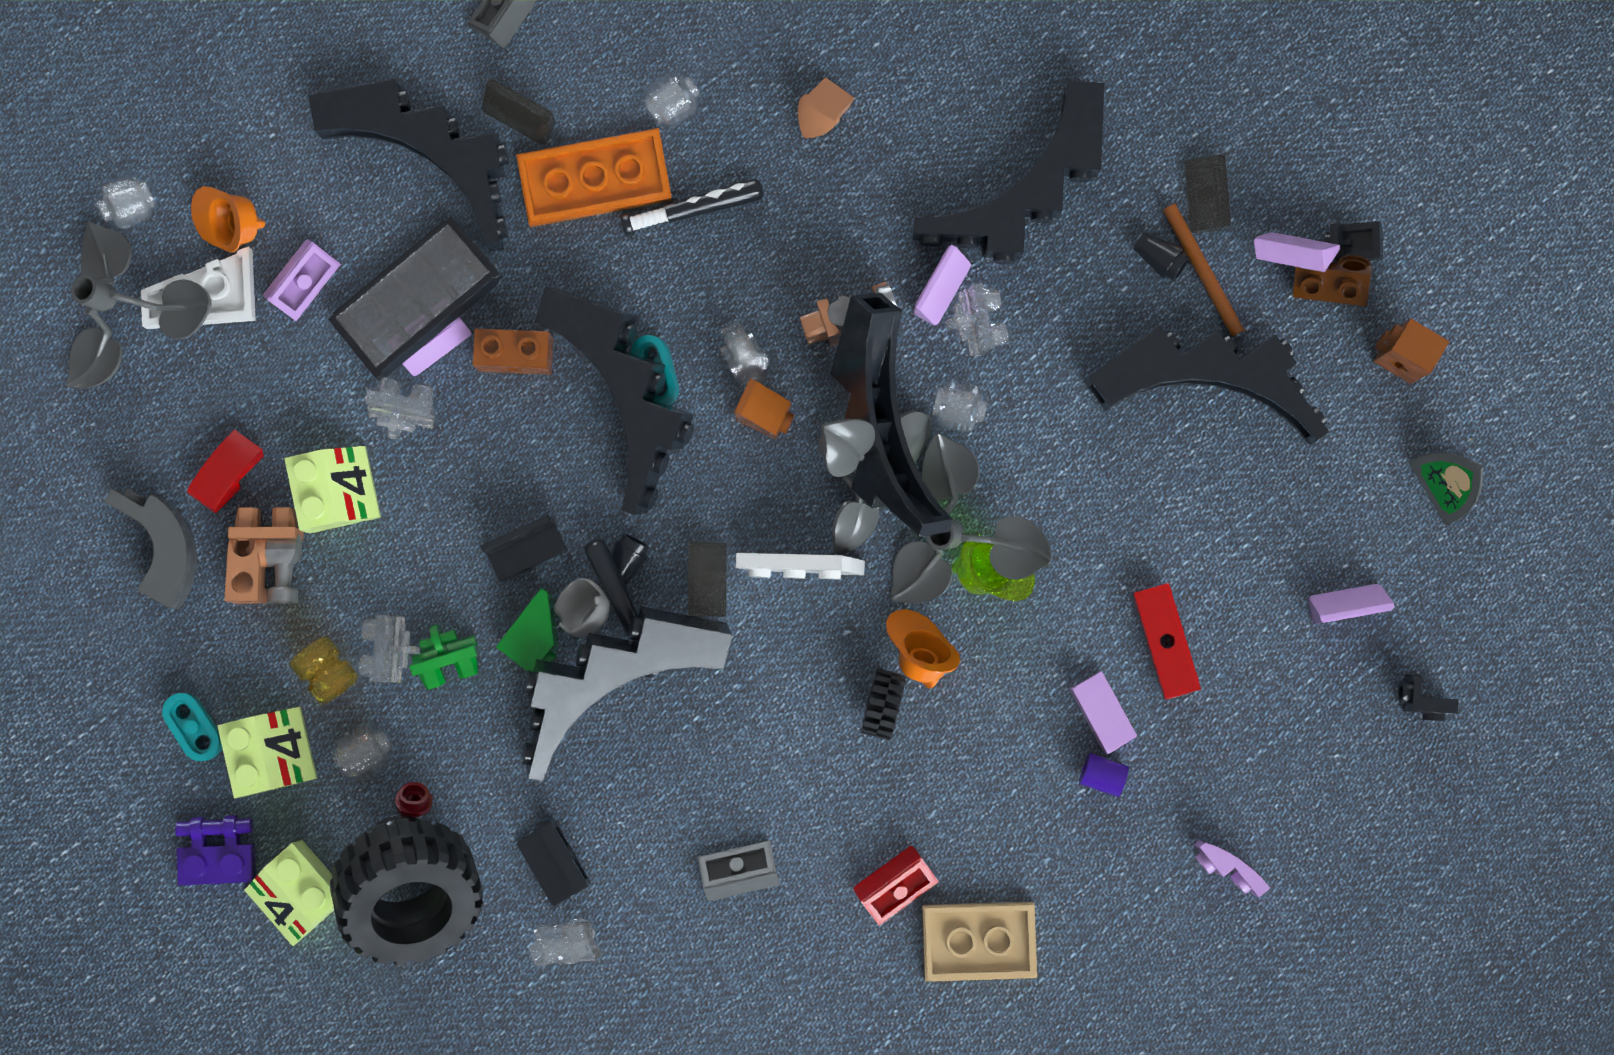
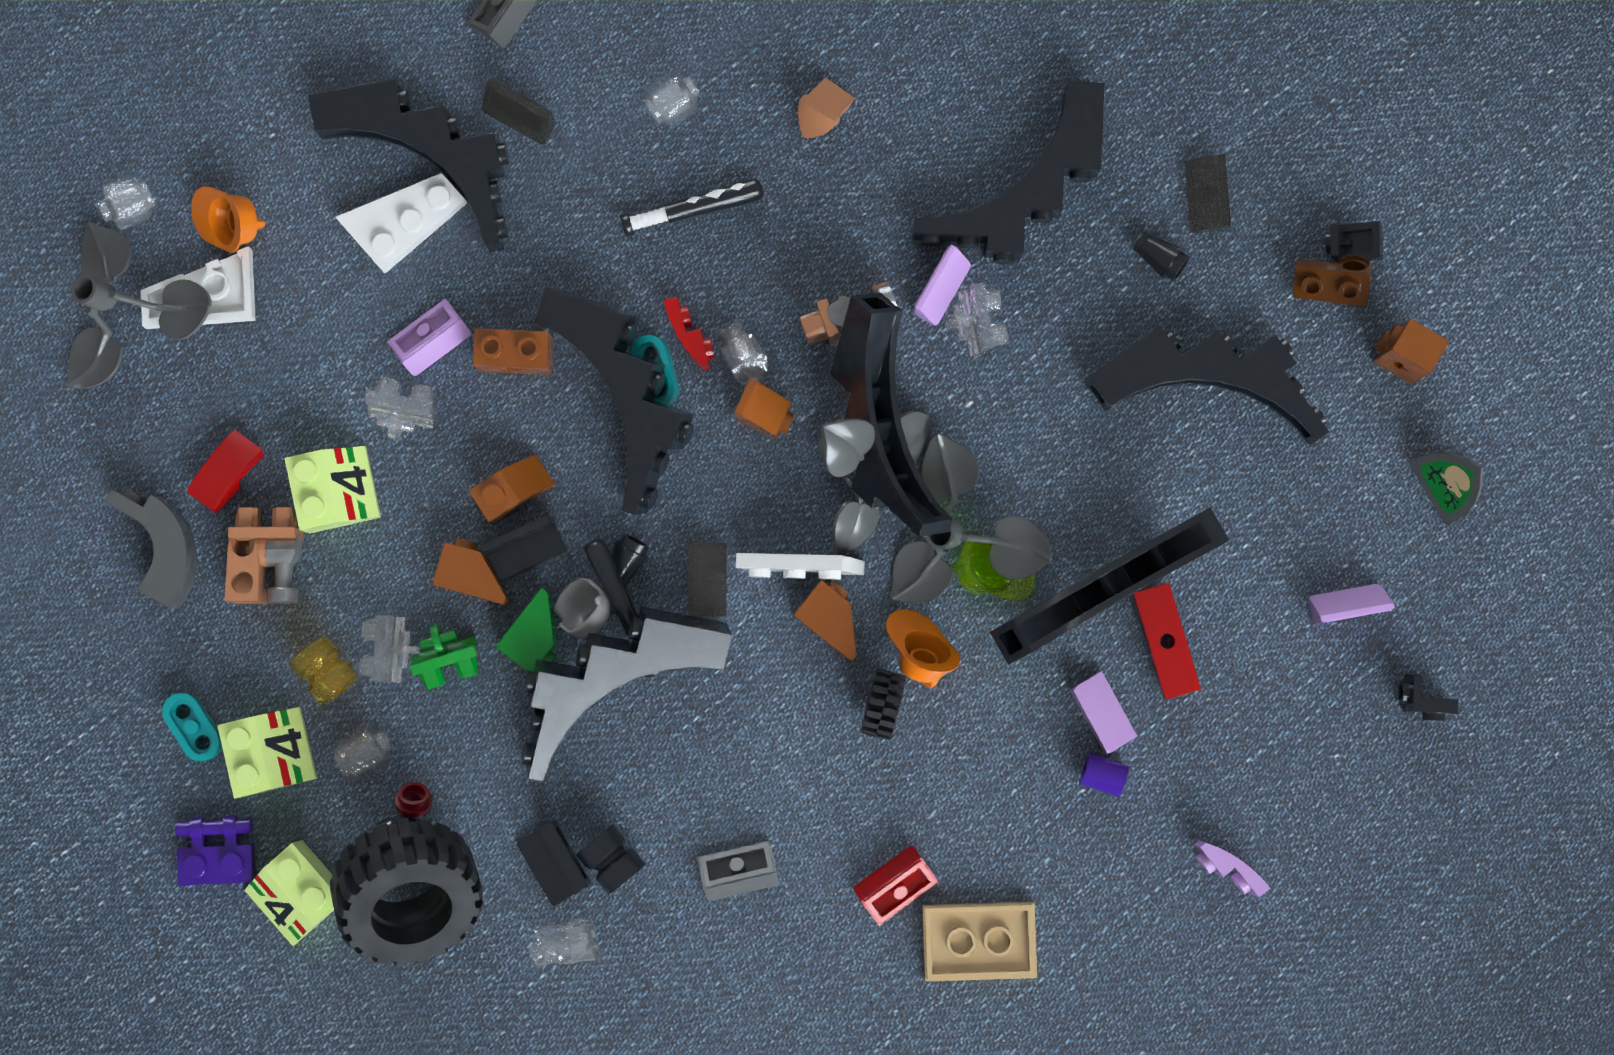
(301, 279): lavender slope -> none
(402, 220): none -> white wing
(415, 298): clear piece -> none
(469, 573): none -> dark orange slope
(511, 488): none -> dark orange slope
(594, 177): orange tile -> none
(610, 859): none -> black wheel
(697, 348): none -> red slope
(830, 617): none -> dark orange slope
(959, 406): clear head -> none
(1109, 585): none -> black arch
(1203, 270): dark orange bar -> none
(1295, 251): lavender slope -> none

